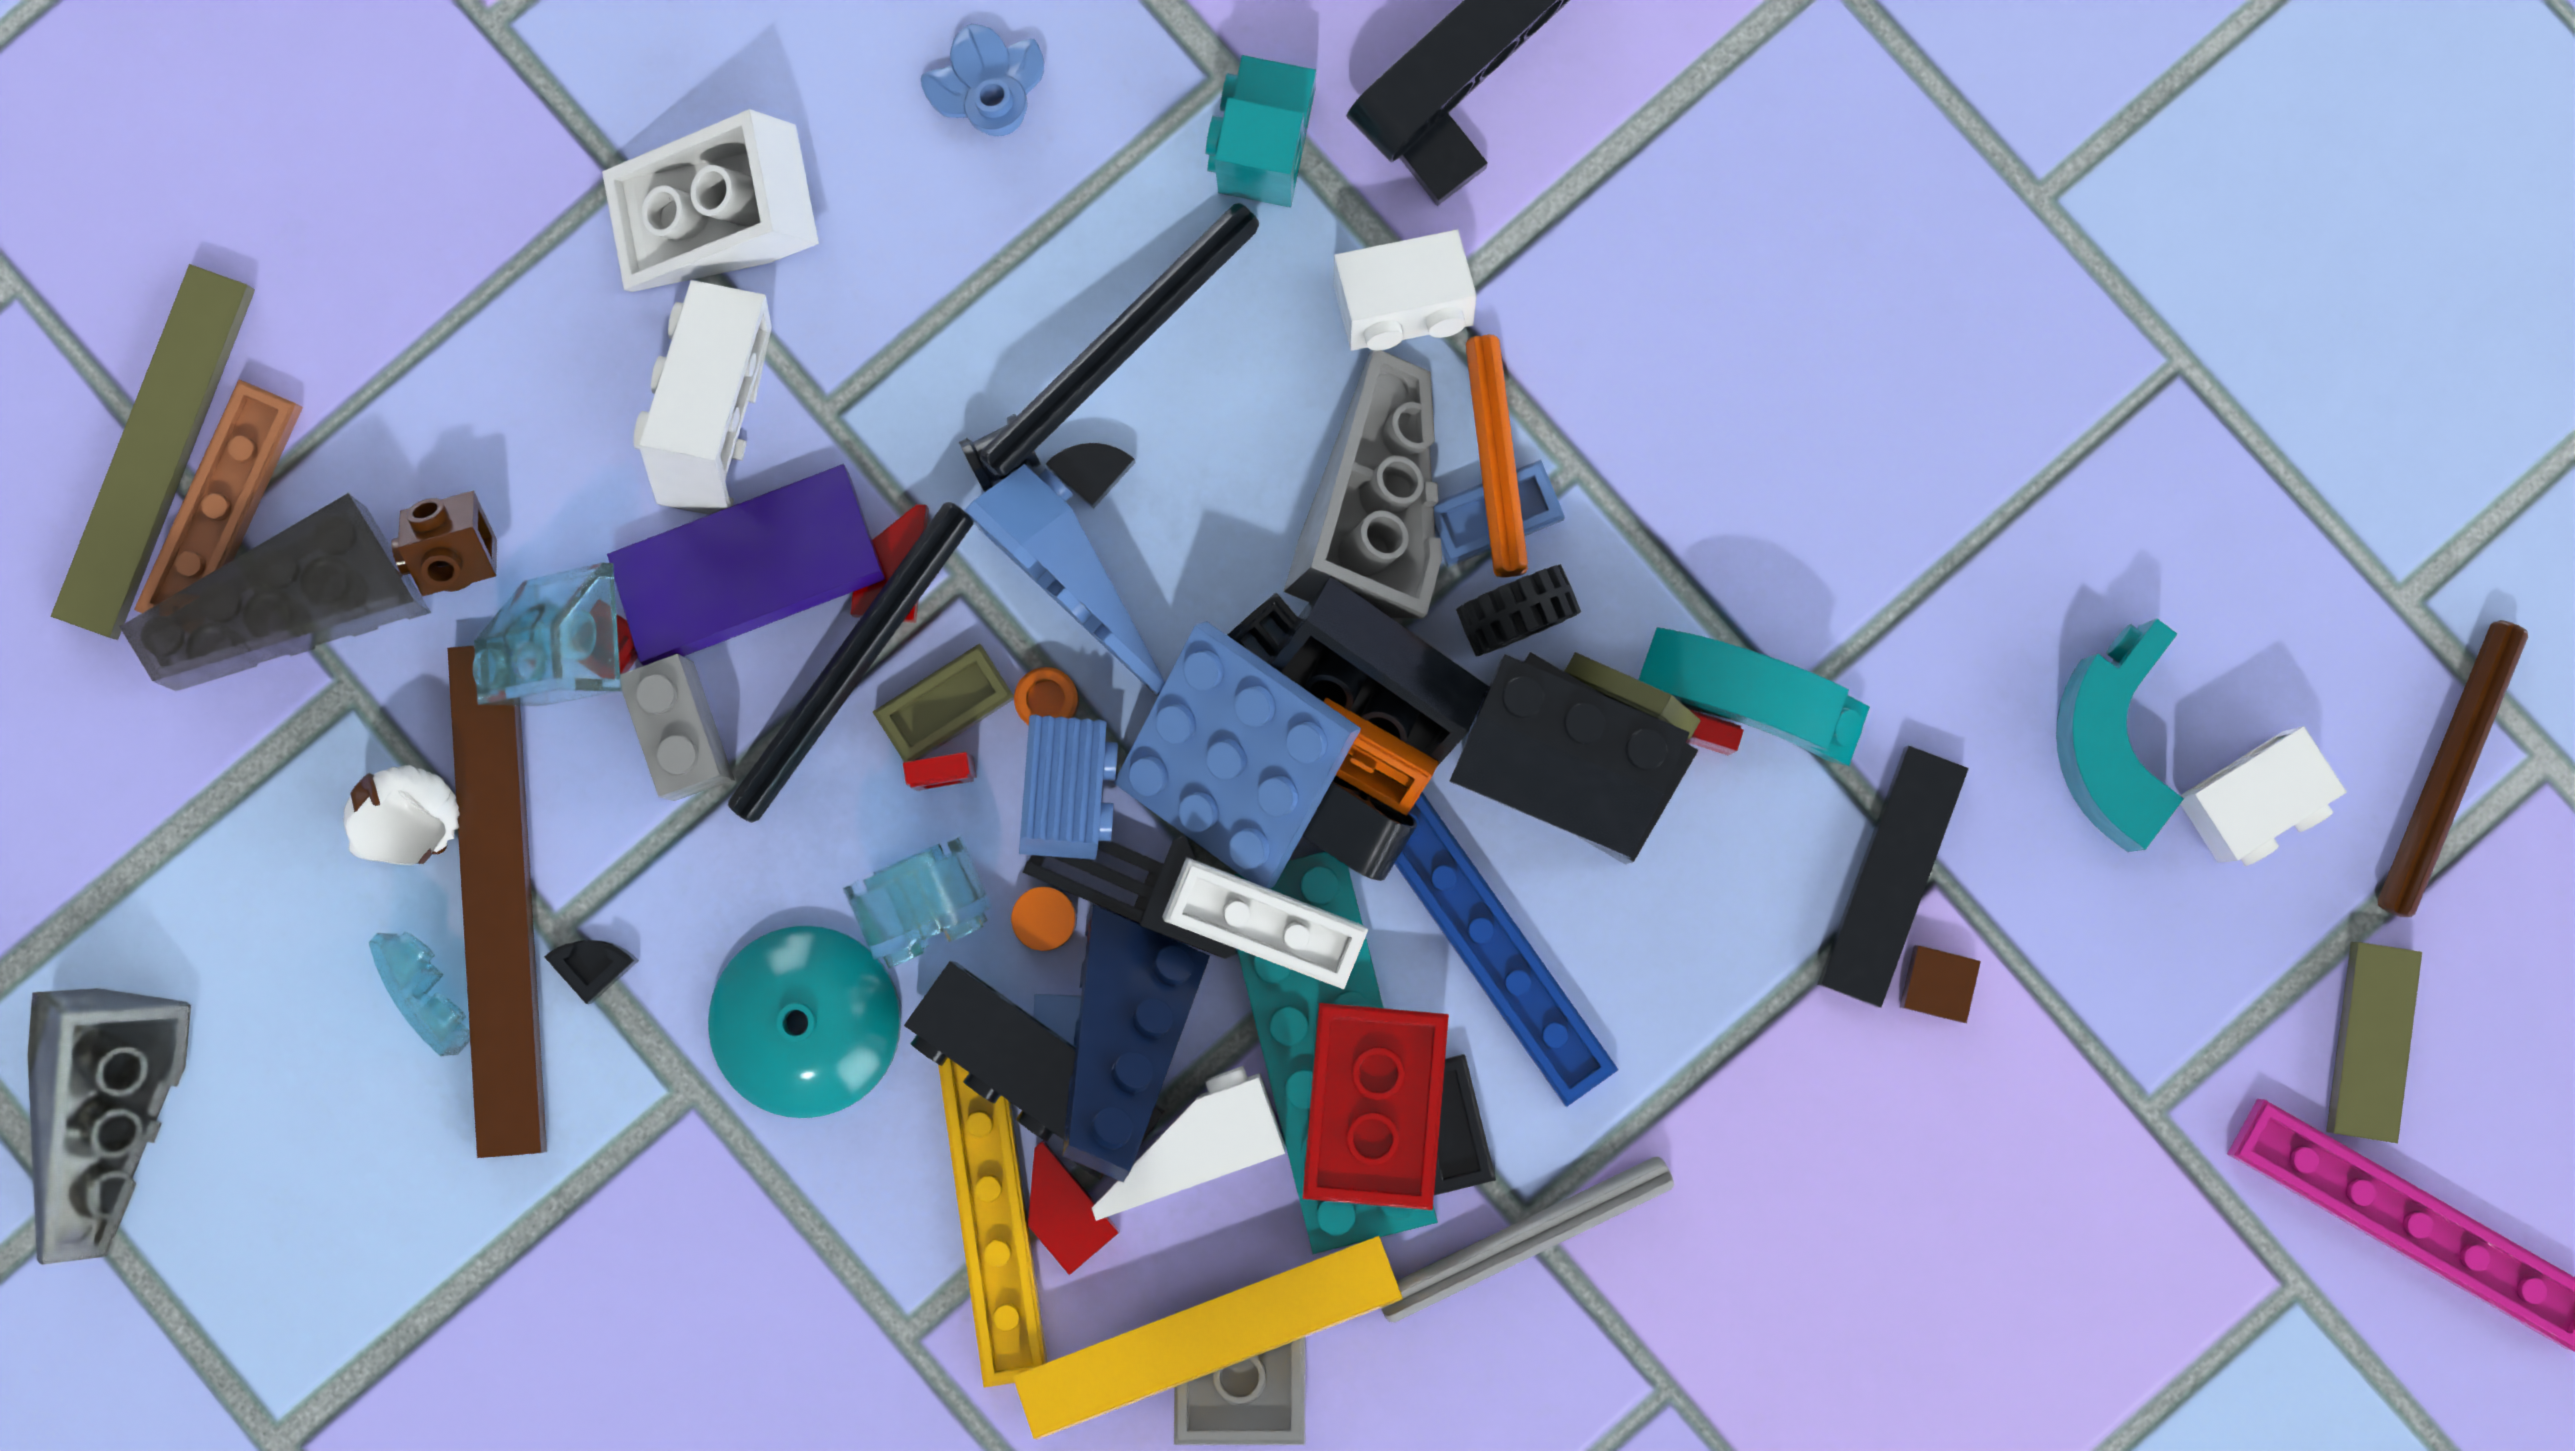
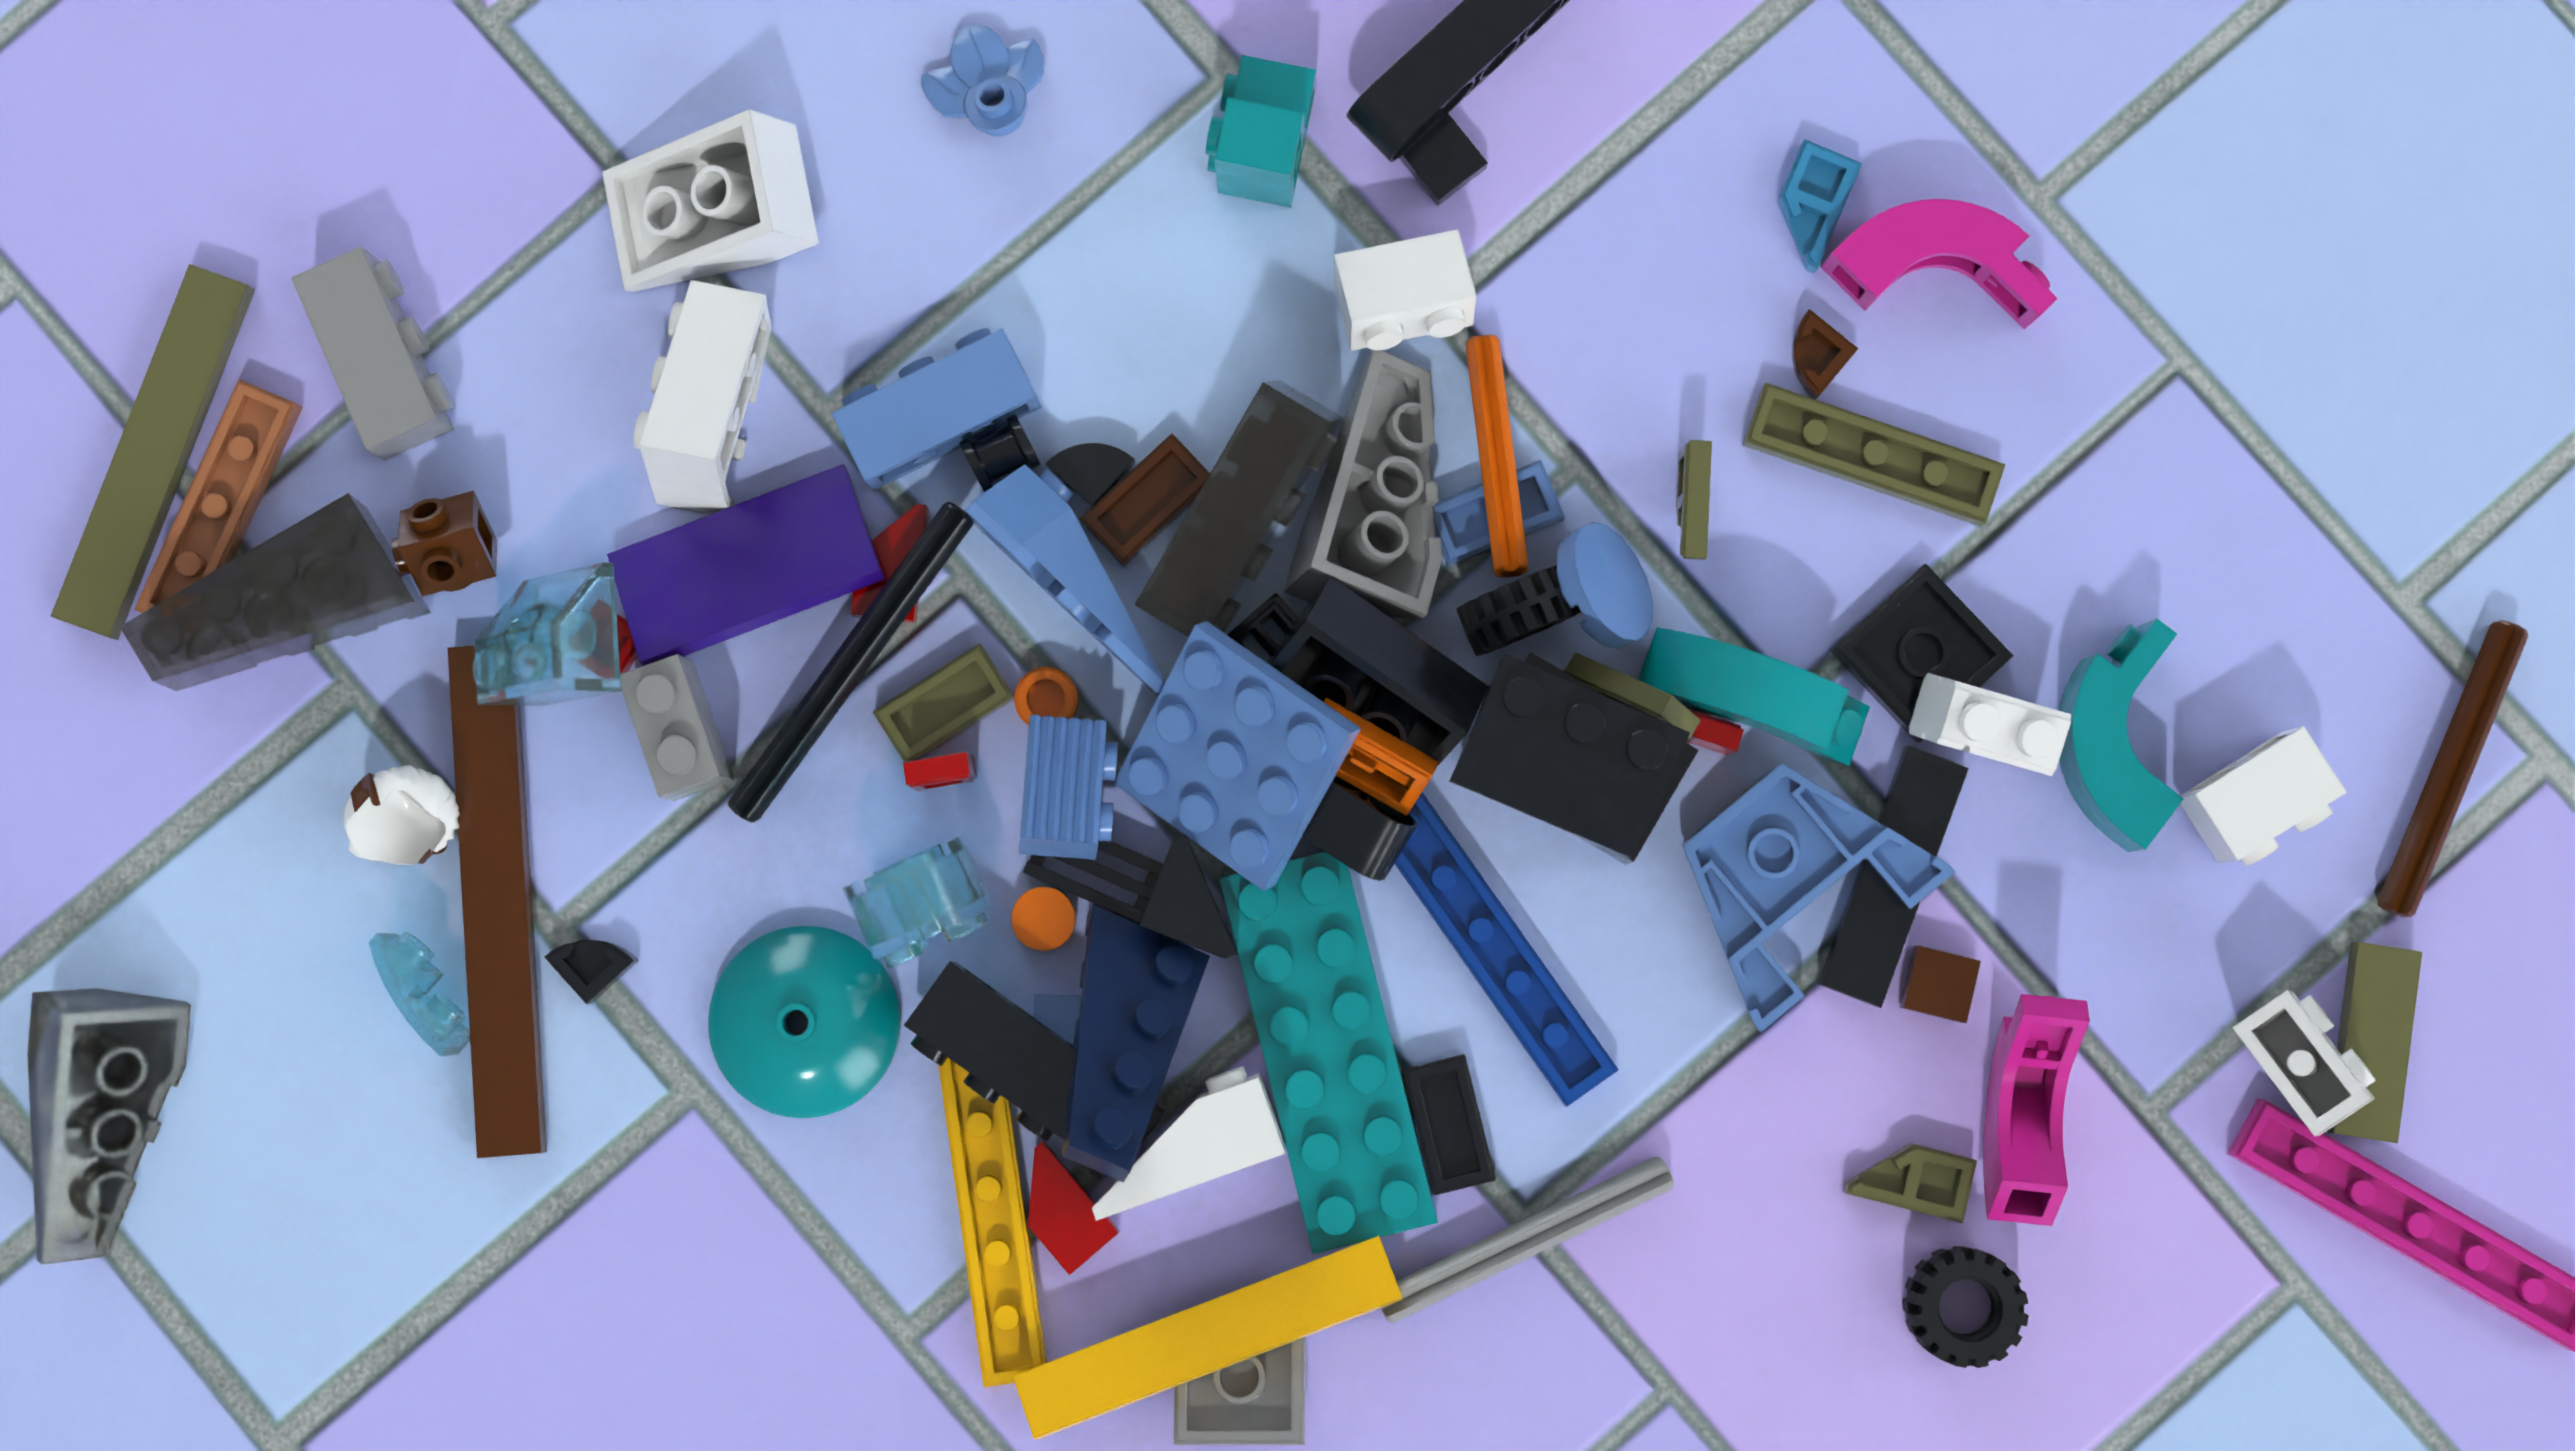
(375, 352): none -> light grey brick
(935, 407): none -> medium blue brick
(1119, 341): black axle -> none
(1146, 500): none -> reddish brown tile
(1240, 509): none -> clear smoke wedge
(1264, 923): white tile -> none
(1375, 1106): red tile -> none
(1606, 583): none -> medium blue tile
(1694, 498): none -> olive tile
(1775, 857): none -> medium blue wing
(1815, 198): none -> dark azure tile
(1818, 353): none -> reddish brown tile
(1874, 454): none -> olive tile
(1914, 634): none -> black tile
(1918, 1181): none -> olive tile
(1941, 236): none -> dark pink arch
(1989, 724): none -> white brick
(2002, 1323): none -> black tyre
(2026, 1107): none -> dark pink arch
(2304, 1063): none -> white brick

